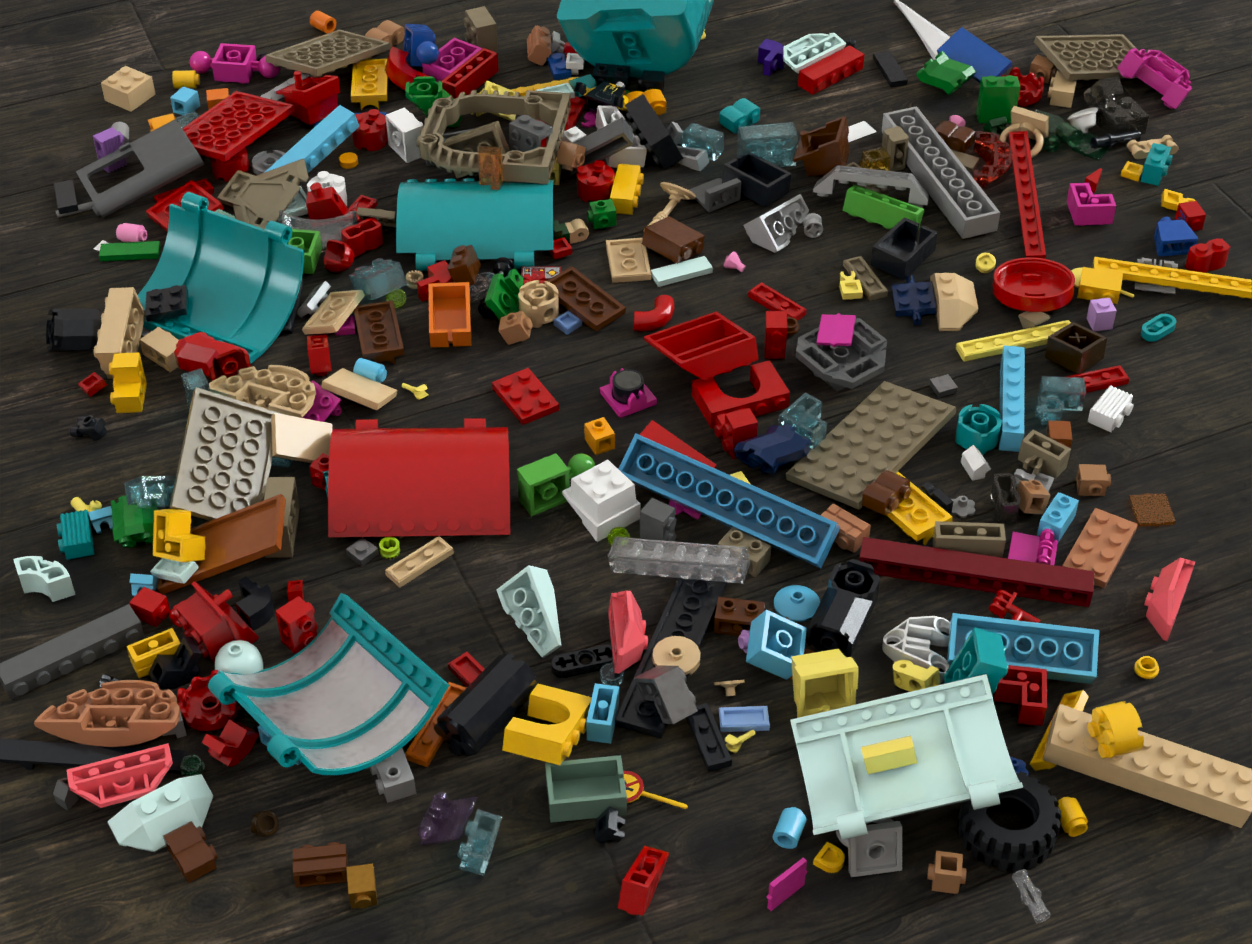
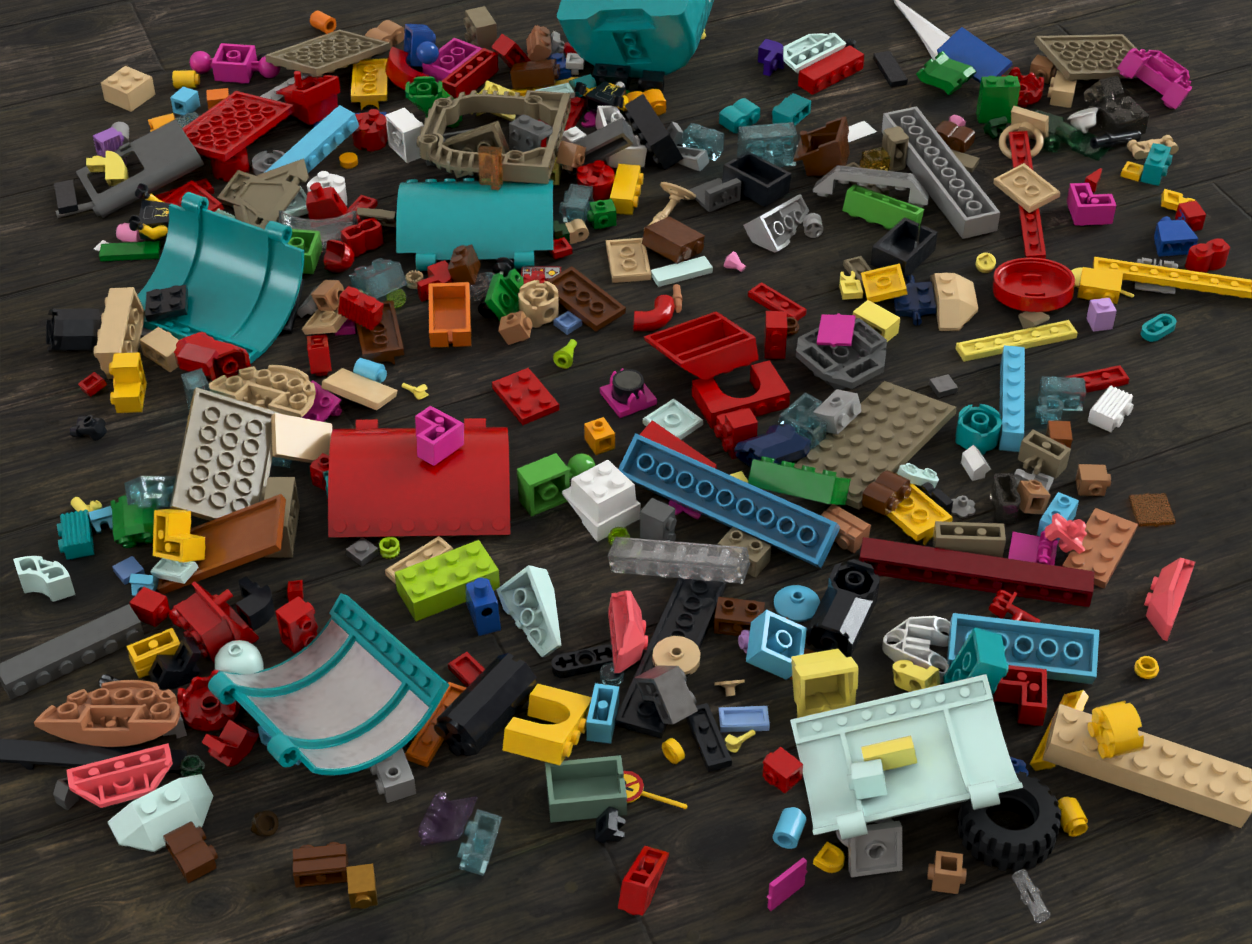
(112, 165): none -> light yellow brick
(126, 567): none -> medium blue tile
(153, 215): none -> torso
(327, 295): none -> medium nougat brick
(360, 308): none -> red brick
(437, 435): none -> dark pink brick
(442, 580): none -> lime brick
(478, 597): none -> blue torso
(509, 51): none -> red brick
(535, 73): none -> reddish brown brick
(564, 357): none -> lime cone
(576, 202): none -> clear light blue brick
(673, 751): none -> yellow tile
(675, 419): none -> light aqua tile
(677, 296): none -> nougat piece
(782, 769): none -> red brick
(791, 110): none -> teal brick
(799, 482): none -> green wedge
(838, 410): none -> light grey brick
(867, 779): none -> light aqua brick
(879, 319): none -> light yellow brick
(884, 283): none -> yellow plate
(918, 476): none -> light aqua plate
(996, 156): clear red windscreen -> none
(1026, 187): none -> tan tile
(1070, 533): none -> coral hips
(1075, 347): dark brown brick -> none

